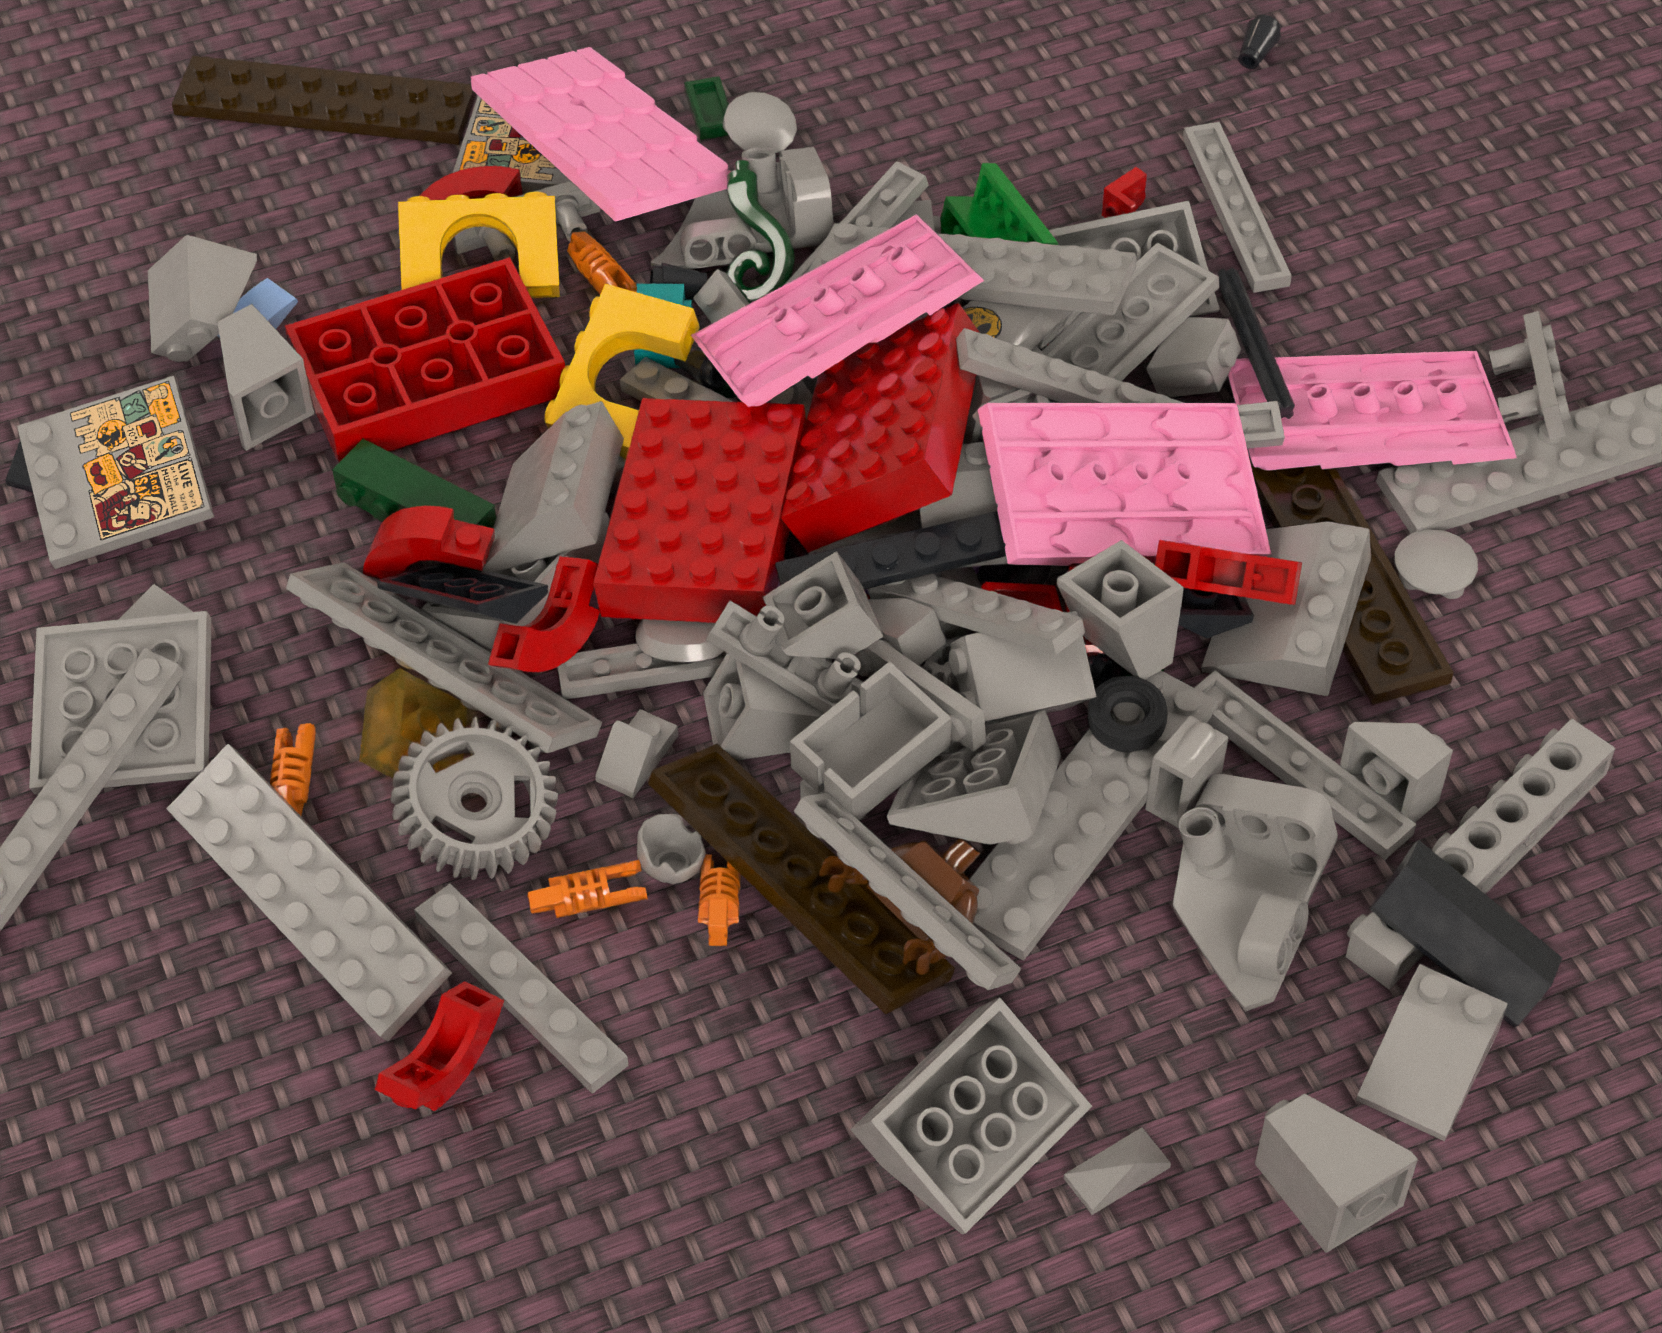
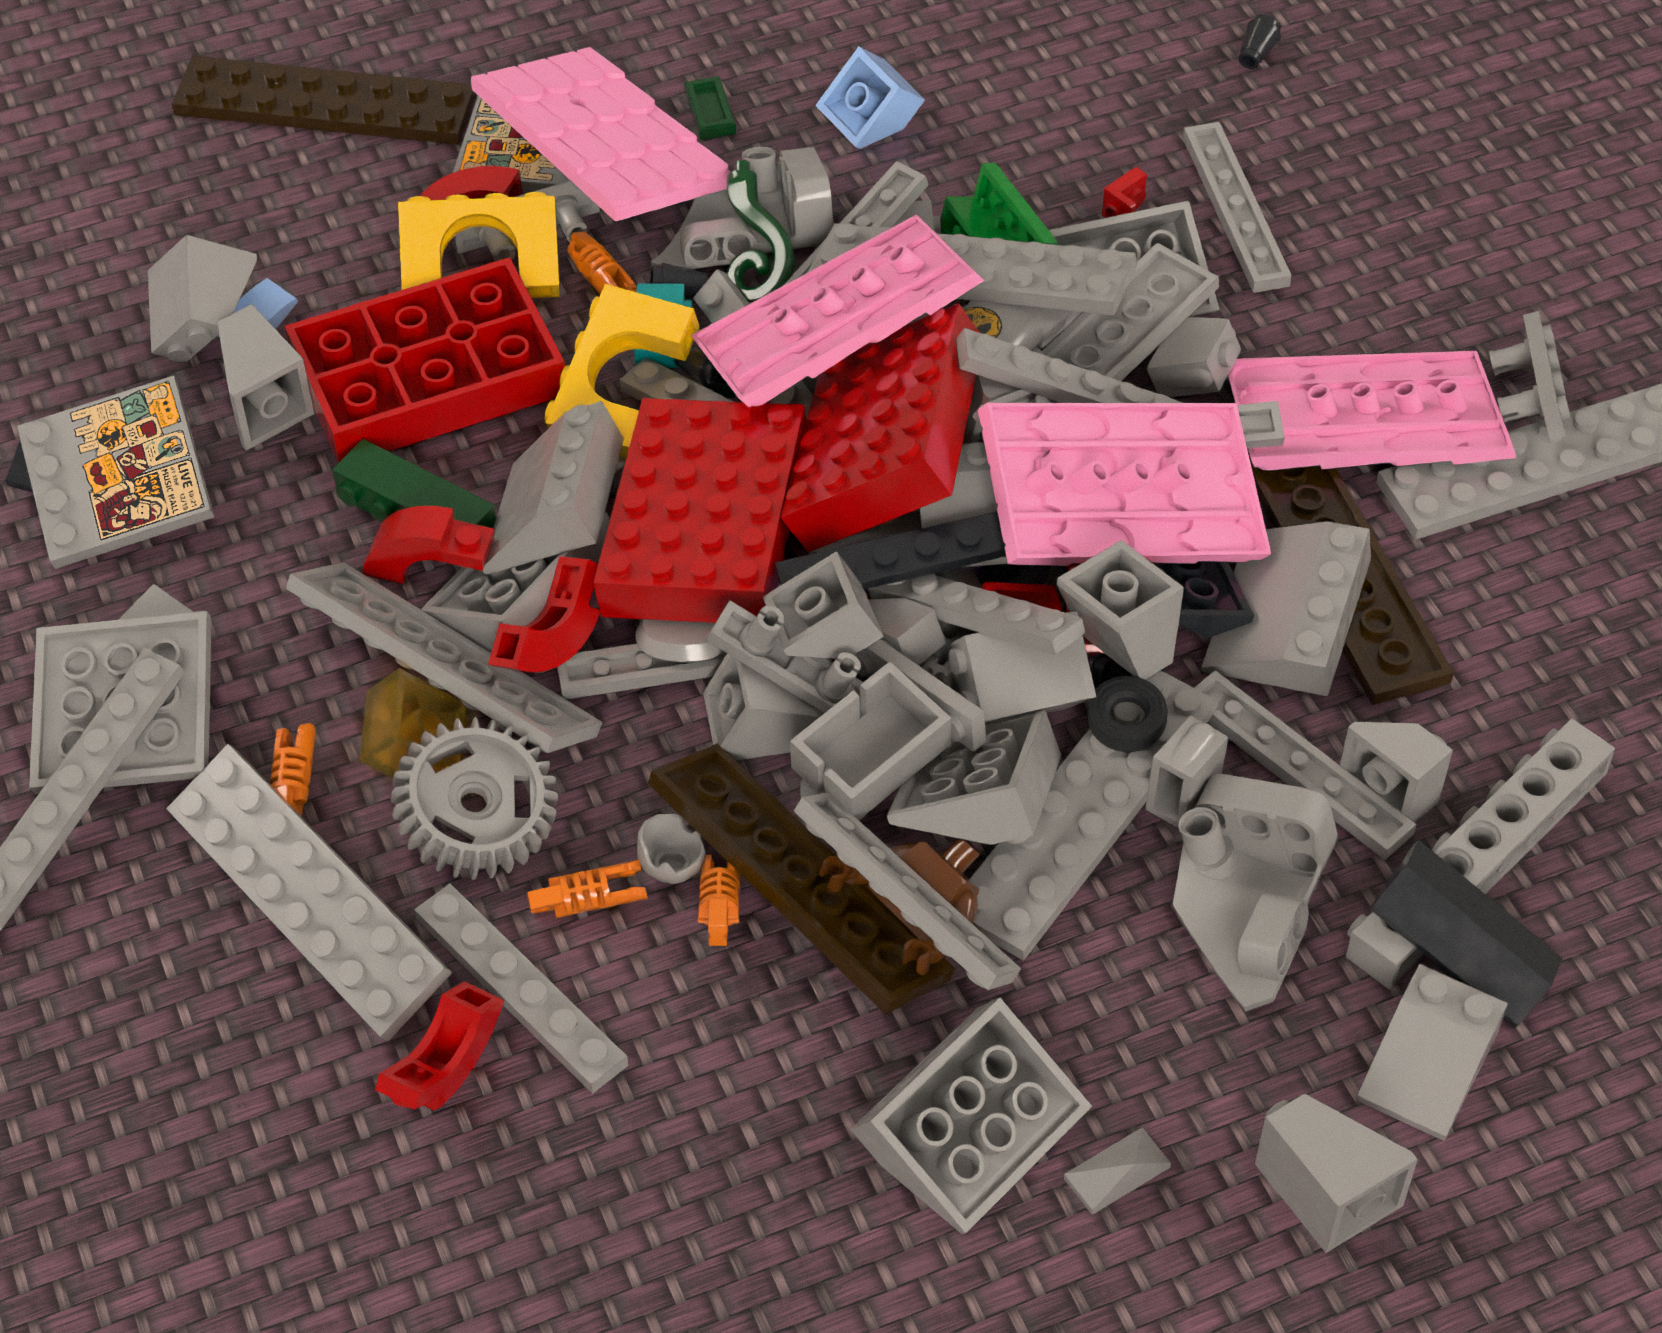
(468, 590): black slope -> none
(634, 752): light grey slope -> none
(760, 122): light grey dish -> none
(869, 99): none -> light blue slope
(1230, 572): red arch -> none
(1255, 341): black axle -> none
(1436, 563): light grey dish -> none

